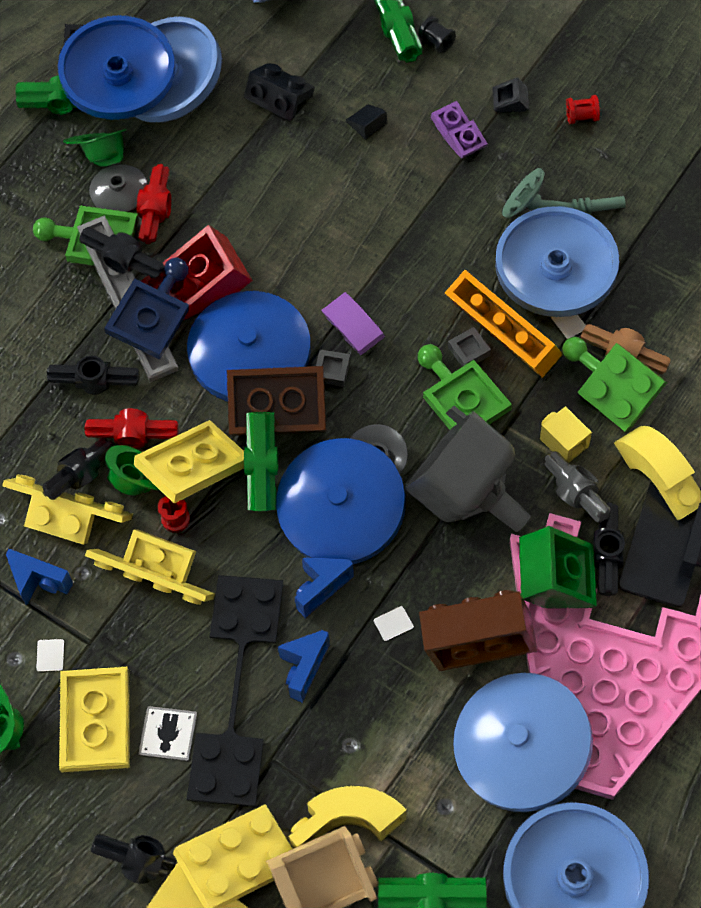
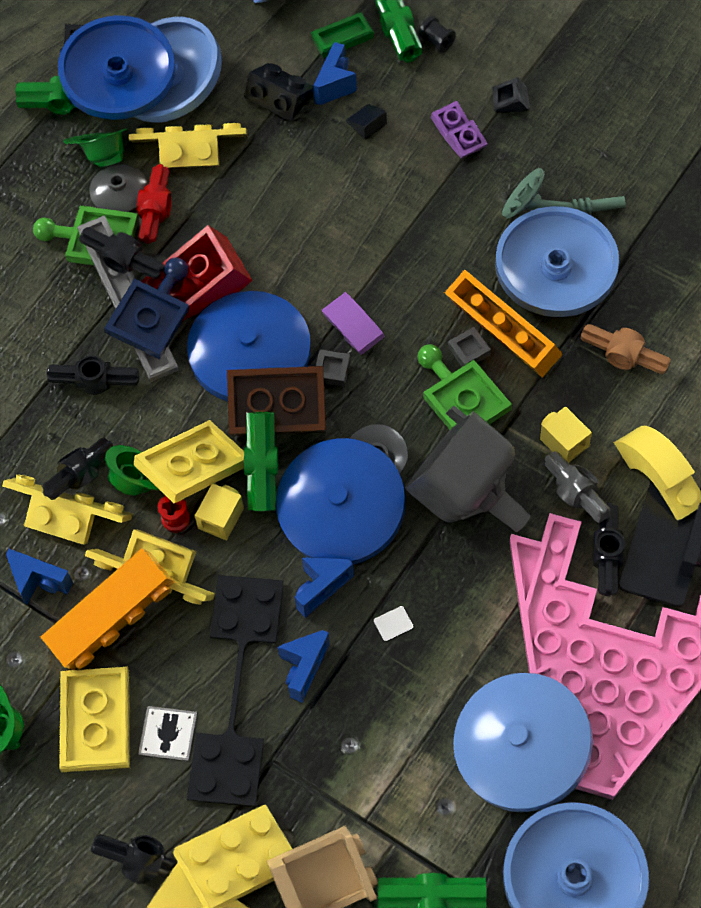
(50, 655): white sticker -> none
(107, 610): none -> light orange brick
(131, 428): red axle -> none
(189, 148): none -> light yellow bracket
(219, 511): none -> light yellow brick
(334, 78): none -> blue slope
(347, 31): none -> green tile
(349, 807): light yellow arch -> none
(478, 630): reddish brown brick -> none
(557, 570): green slope -> none
(569, 325): white sticker -> none
(582, 109): red bush -> none
(619, 384): bright green plate -> none

